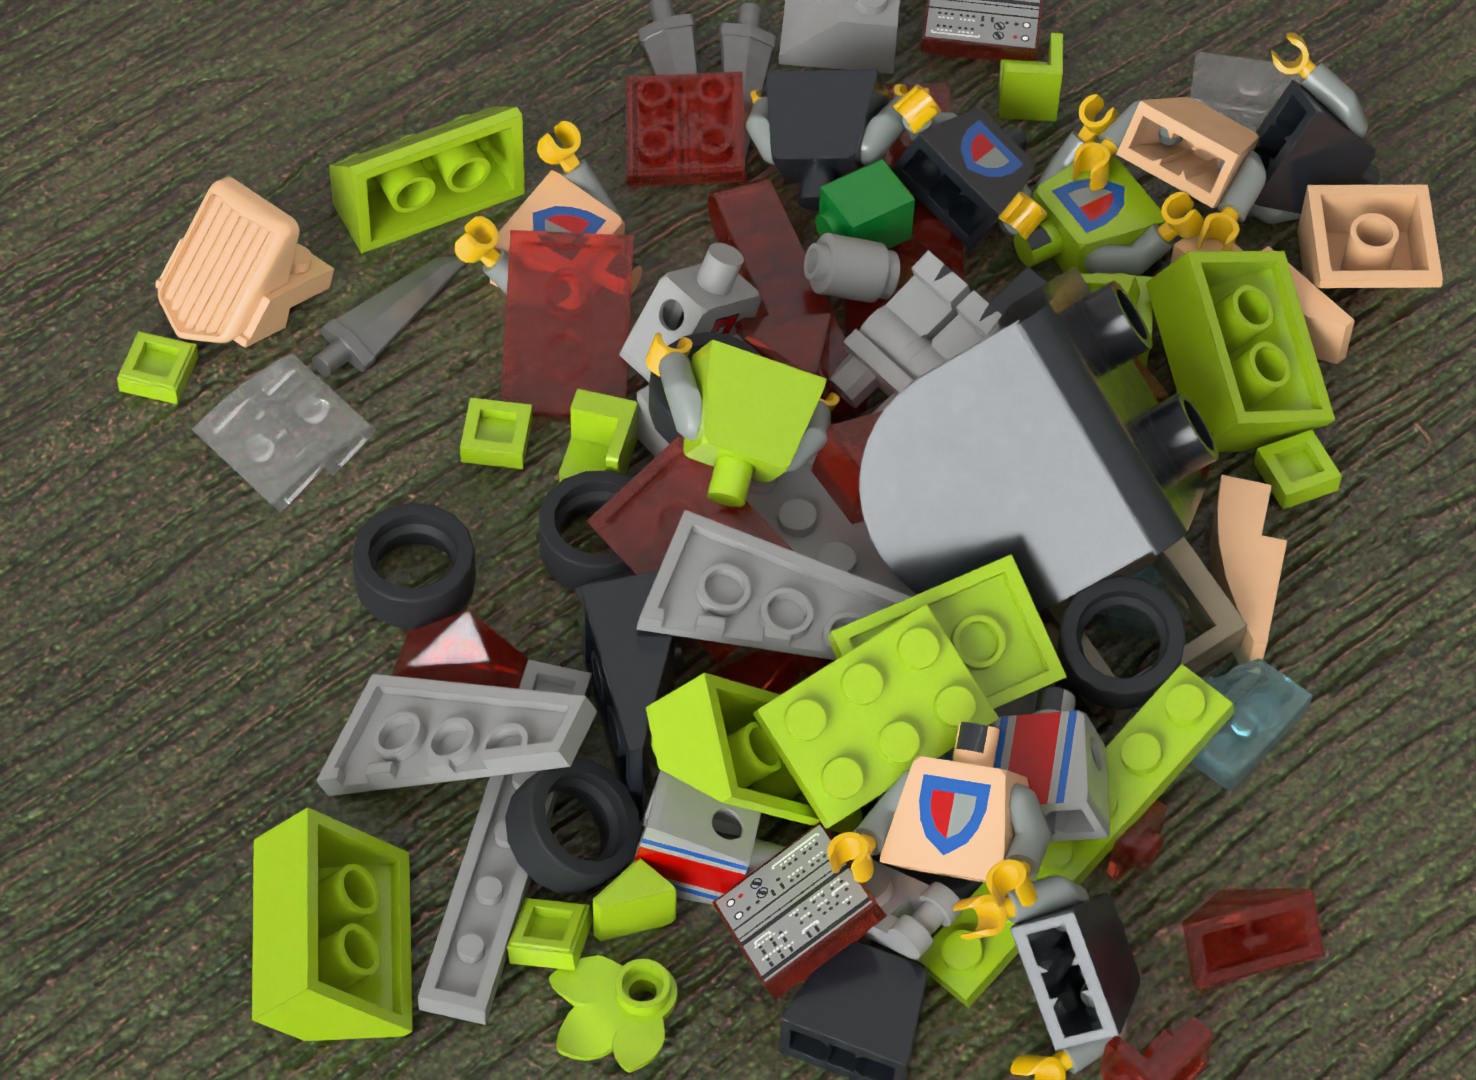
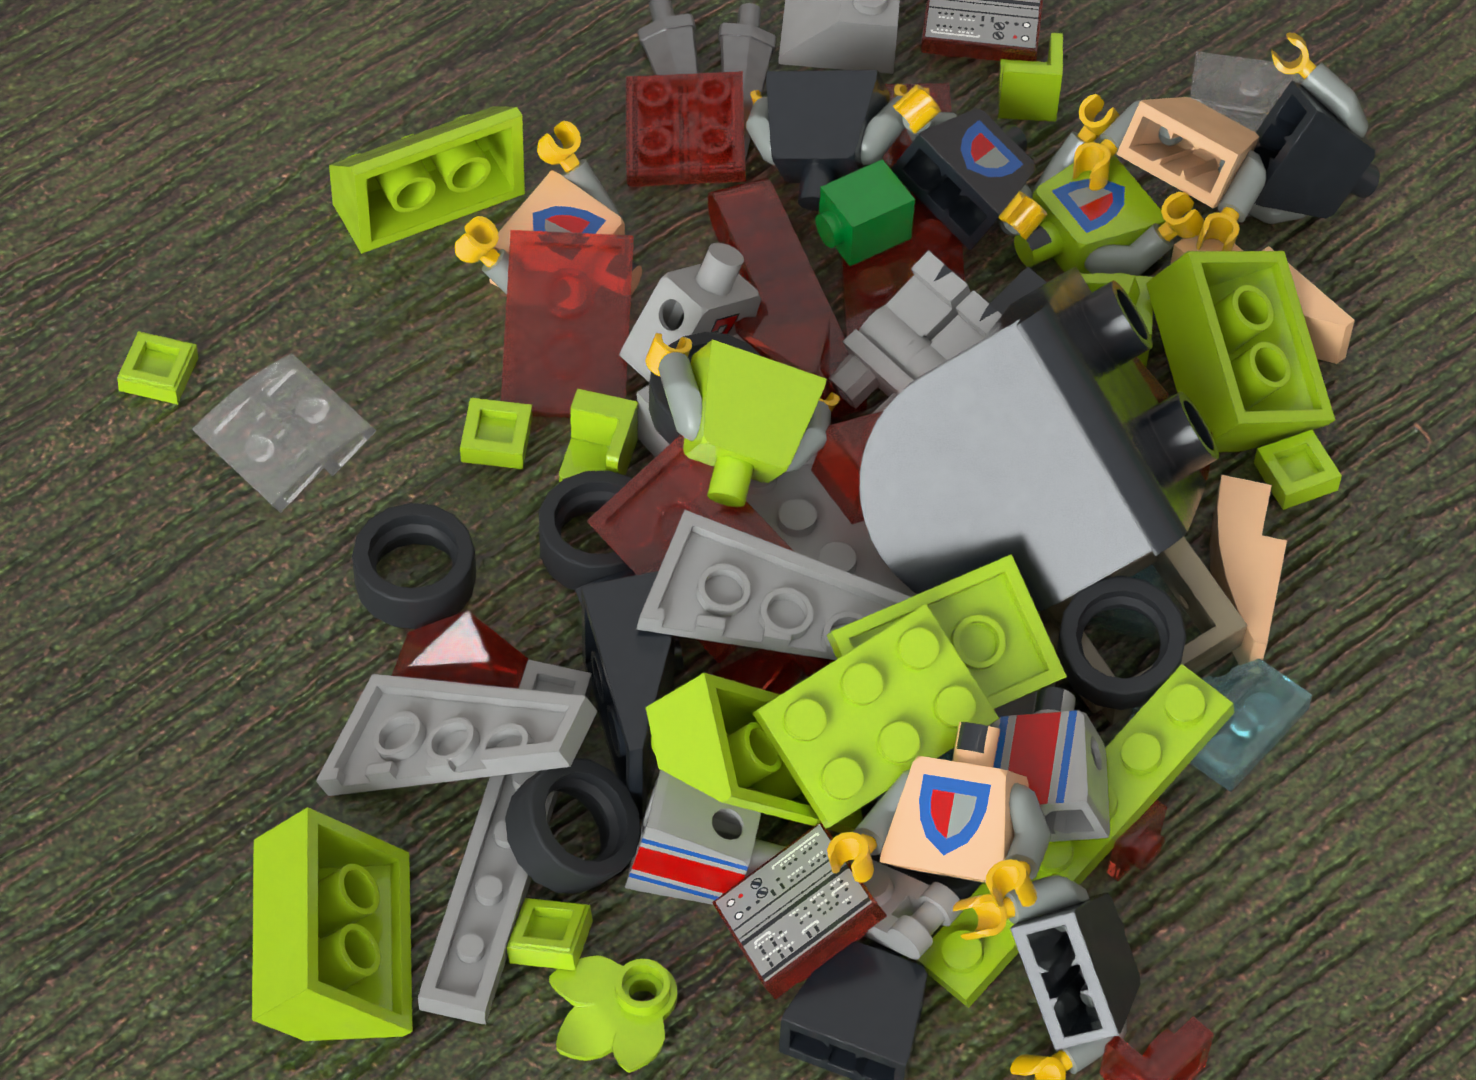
(238, 269): light nougat piece -> none
(374, 324): flat silver bar -> none
(634, 903): lime slope -> none
(851, 268): light grey brick -> none
(1251, 933): clear red slope -> none
(1369, 237): light nougat slope -> none

